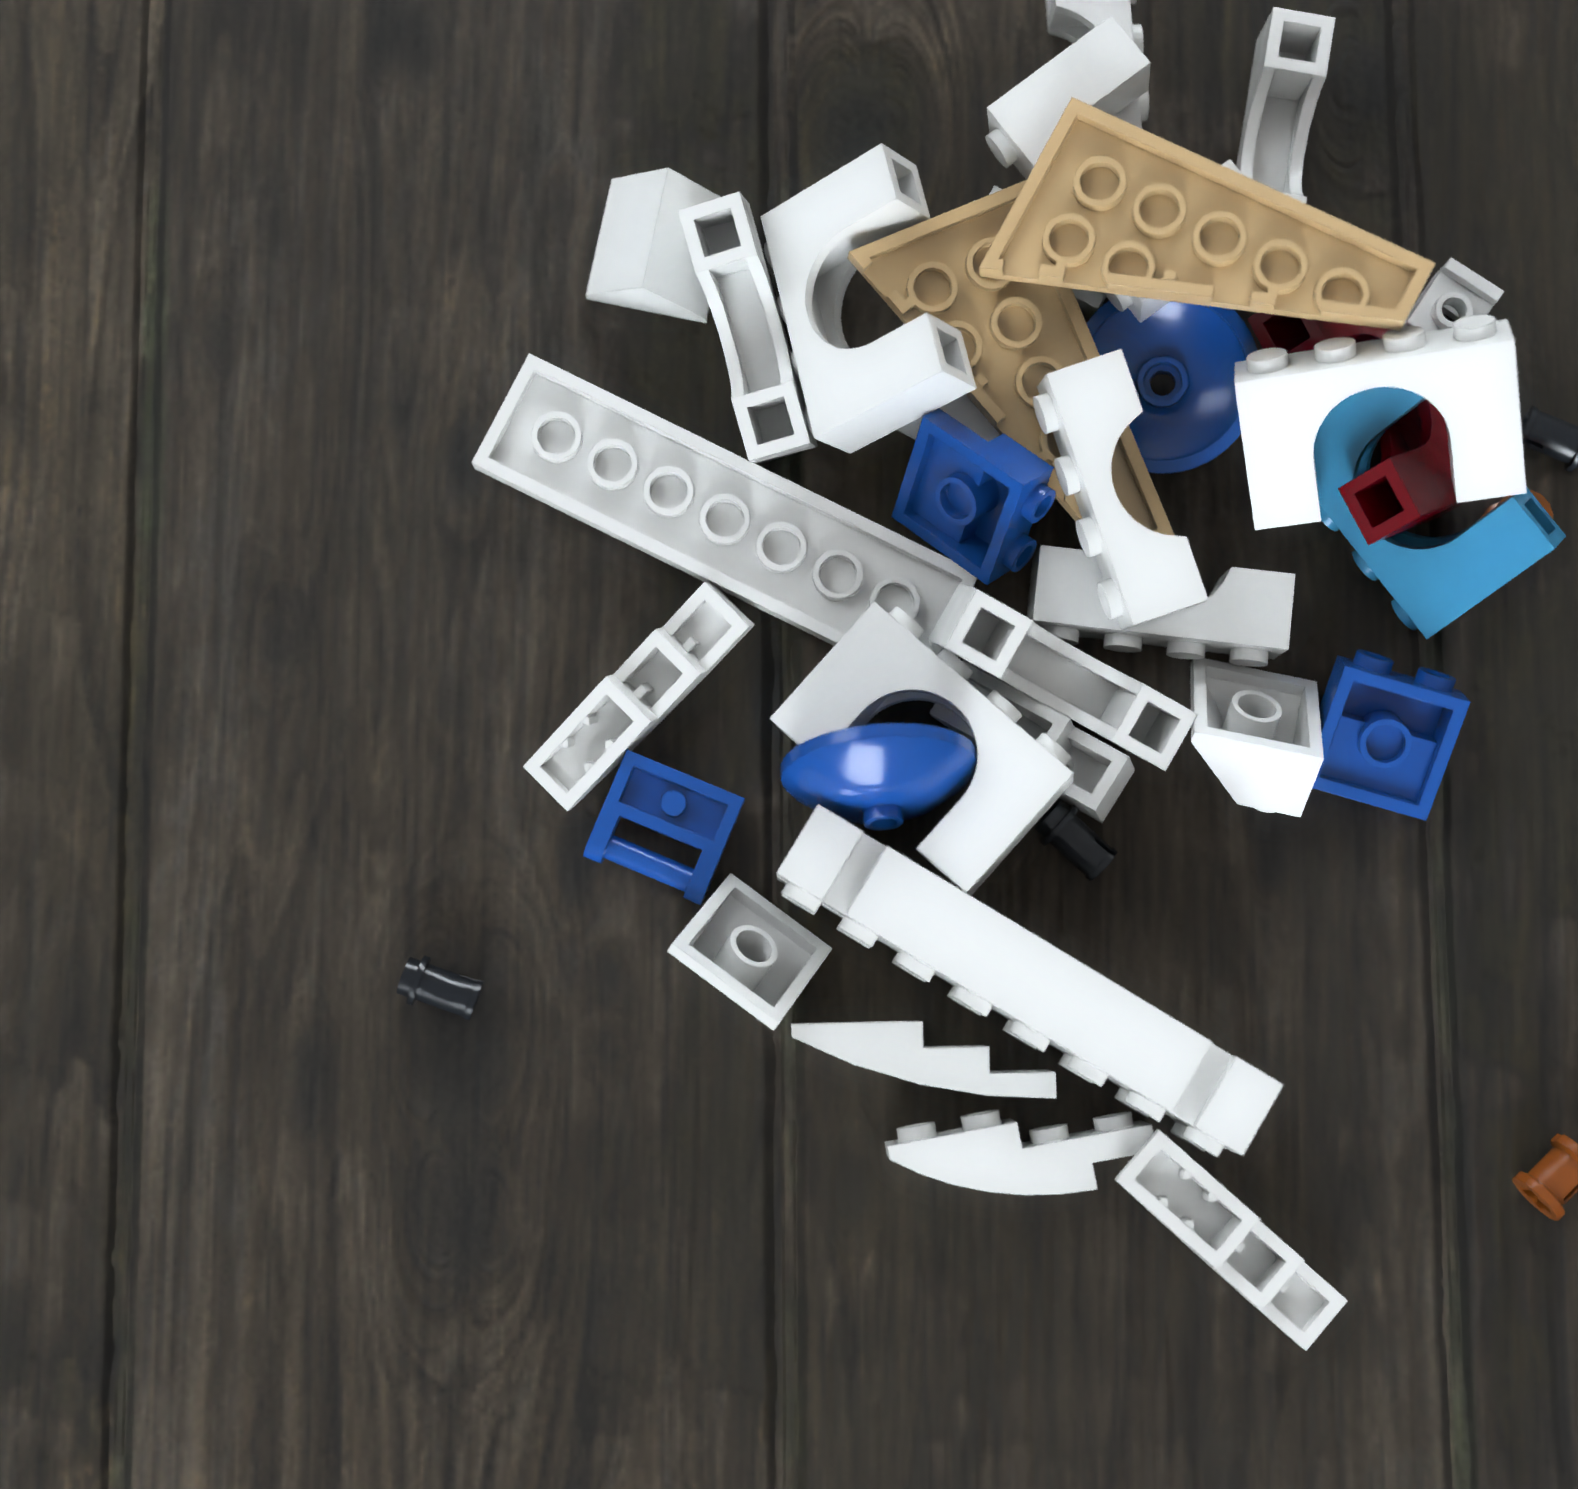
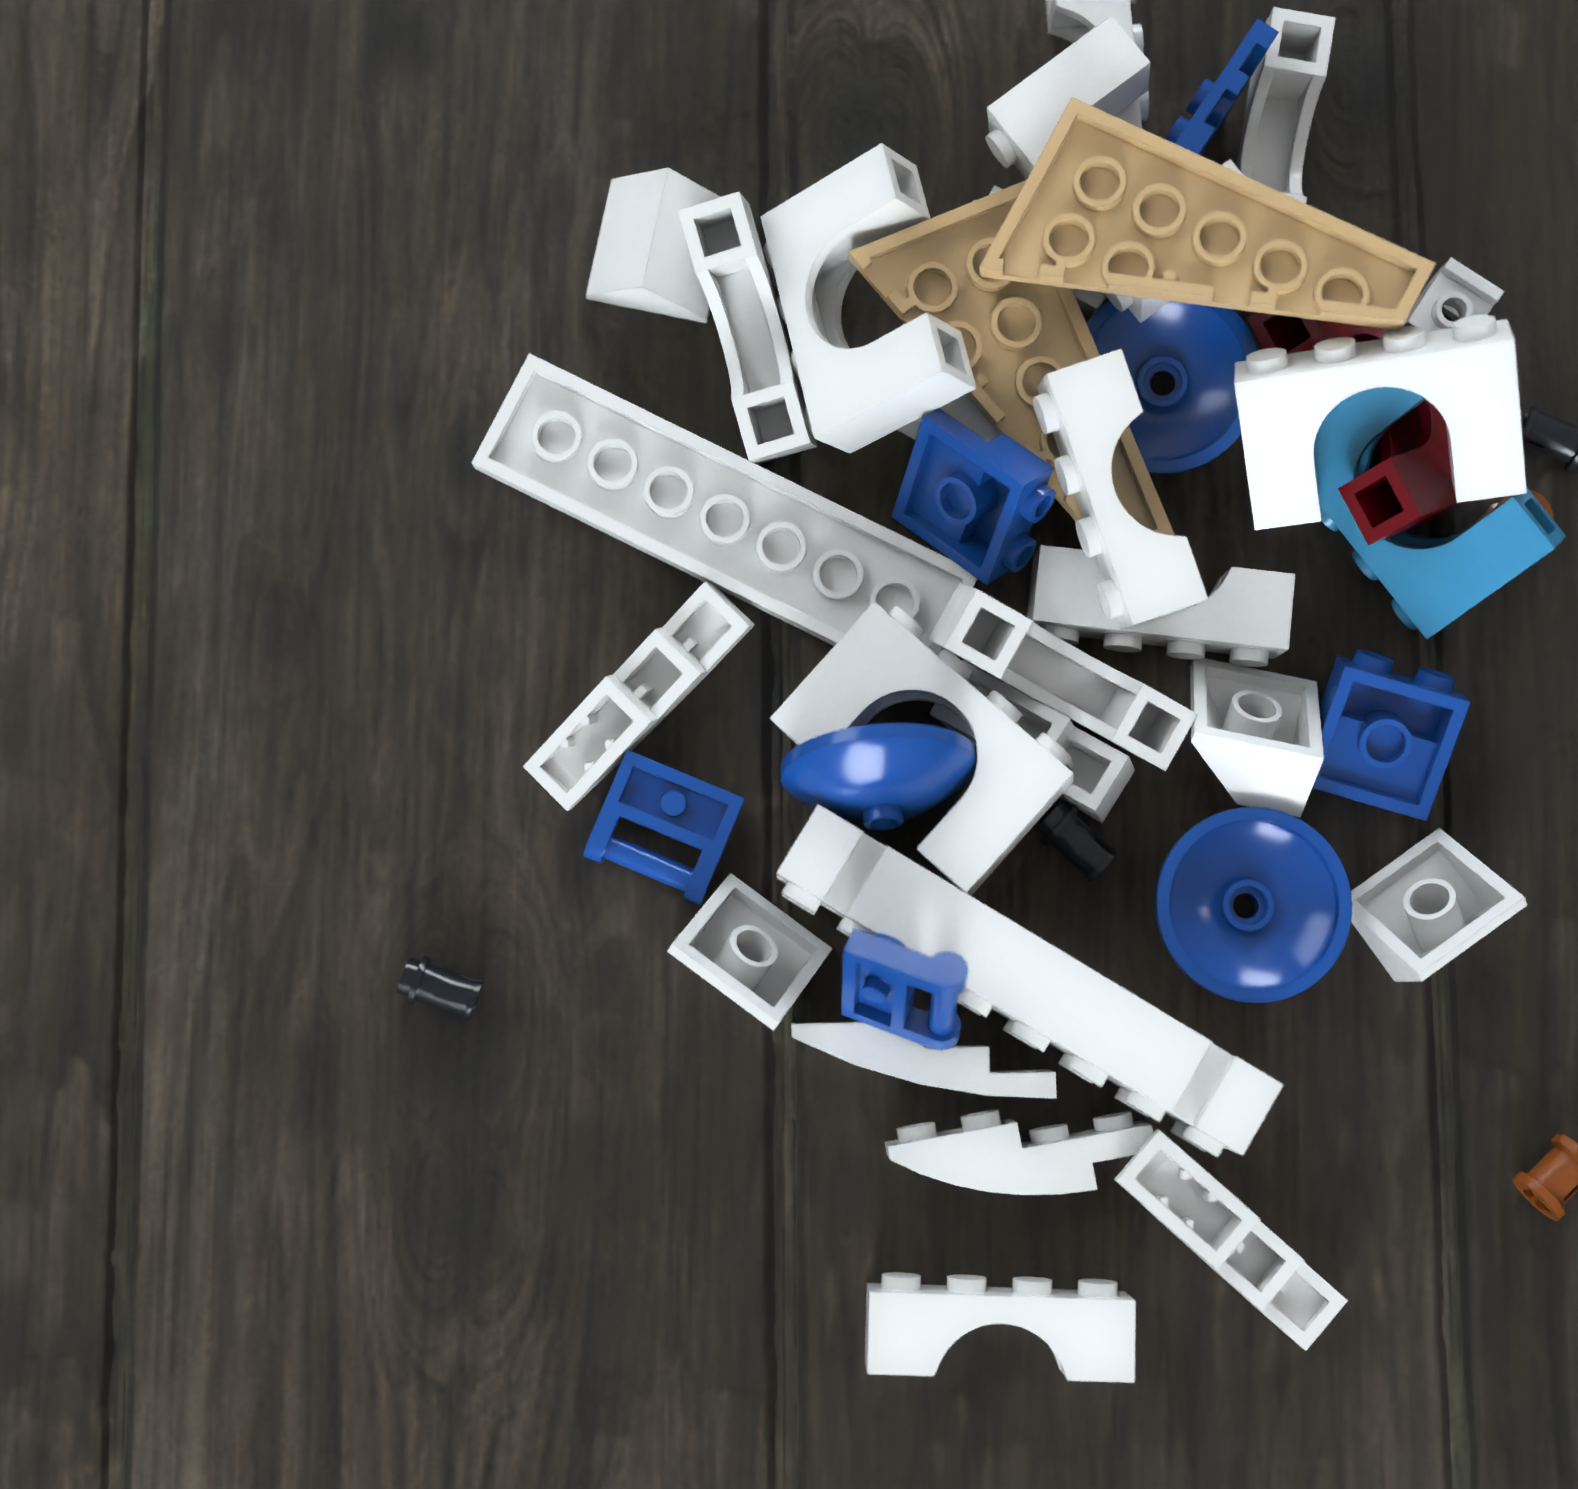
(880, 989): none -> blue plate
(917, 1323): none -> white arch
(1215, 100): none -> blue wing
(1296, 897): none -> blue dish
(1430, 907): none -> white slope

